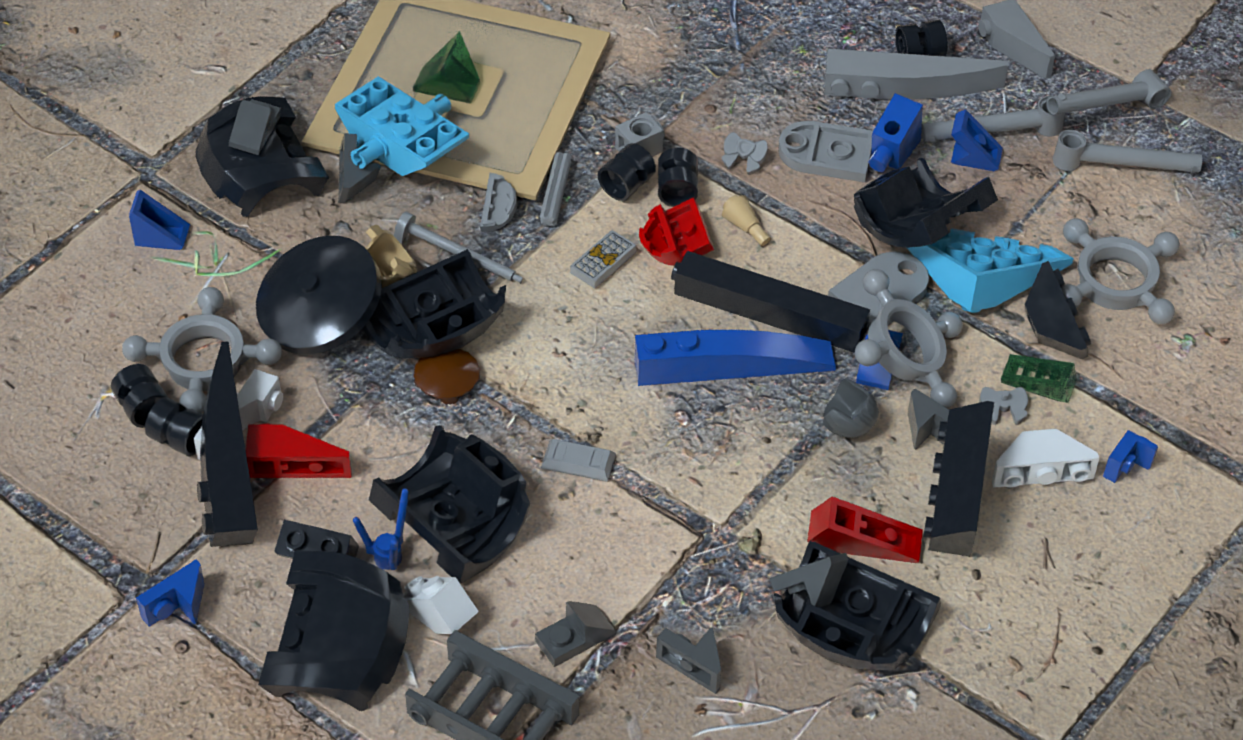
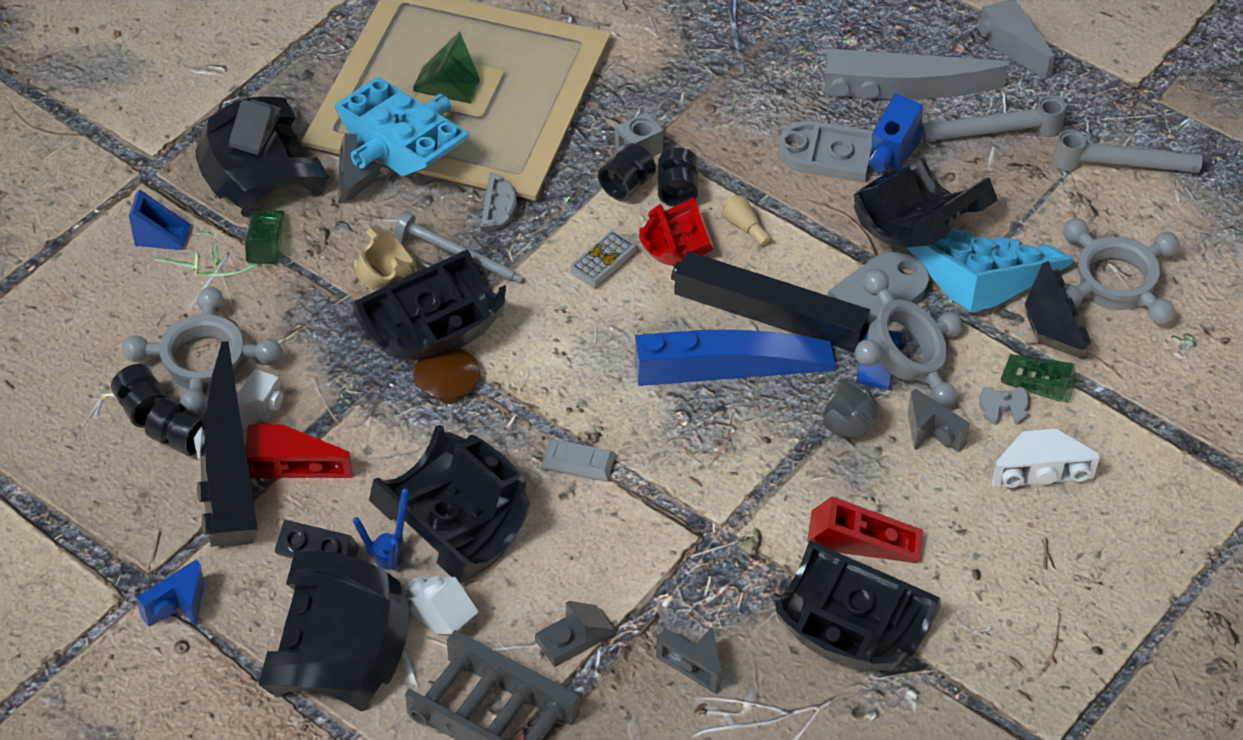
(264, 240): none -> clear green slope
(318, 295): black dish -> none
(555, 189): light grey axle -> none
(754, 151): light grey piece -> none
(819, 579): dark grey slope -> none
(922, 40): black wheel -> none
(960, 479): black slope -> none
(974, 144): blue slope -> none
(1130, 451): blue bracket -> none
(1145, 87): light grey piece -> none

